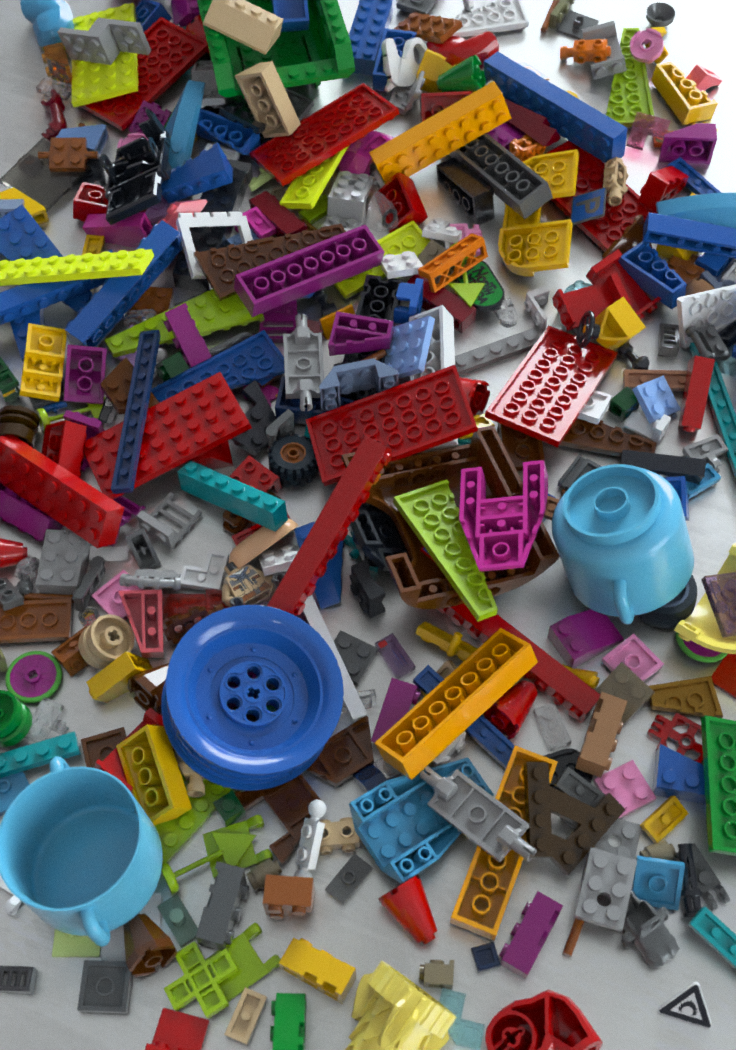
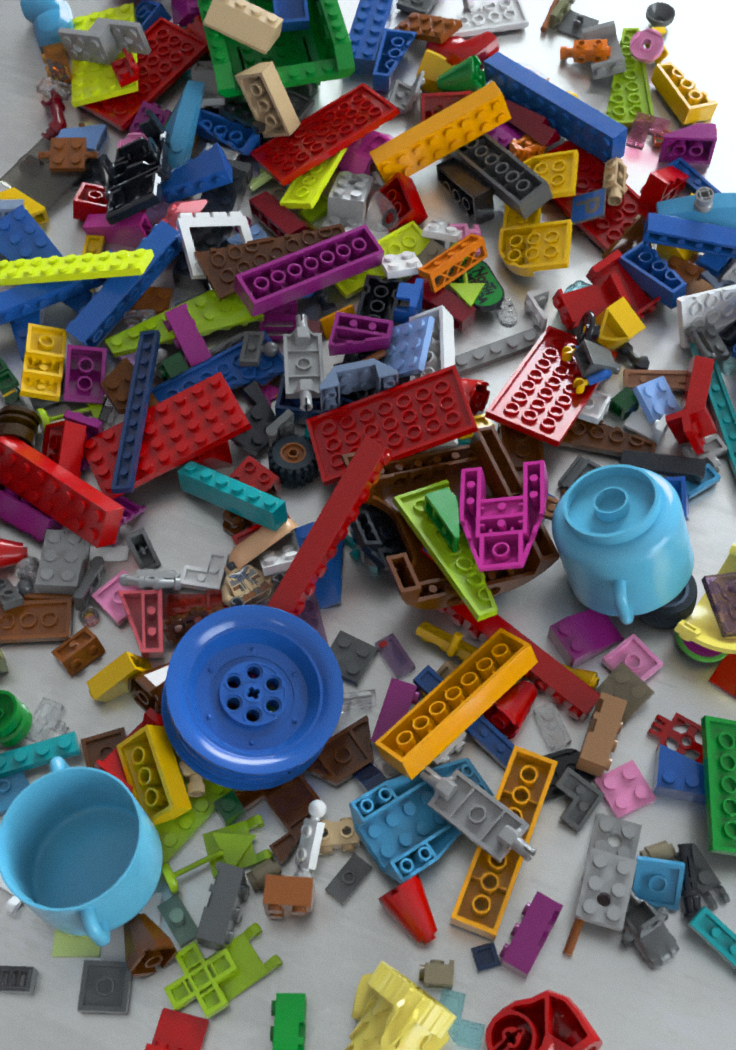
(27, 665): magenta wheel -> none
(54, 407): blue helmet -> none
(105, 640): tan wheel -> none
(125, 69): none -> red bracket
(161, 531): light grey plate -> none
(246, 1016): tan plate -> none
(253, 347): none -> dark grey plate
(259, 223): dark pink plate -> none
(318, 969): yellow wedge -> none
(350, 696): white sticker -> none
(366, 589): black brick -> none
(401, 70): white animal -> none
(443, 511): none -> slope
(590, 821): dark brown plate -> none
(593, 361): none -> dark grey torso
(664, 819): yellow plate -> none
(666, 349): dark grey slope -> none
(687, 697): pearl gold wing -> none
(688, 1006): black piece -> none
(692, 426): none -> red bracket
(704, 77): coral arch -> none
(704, 199): none -> light grey wheel

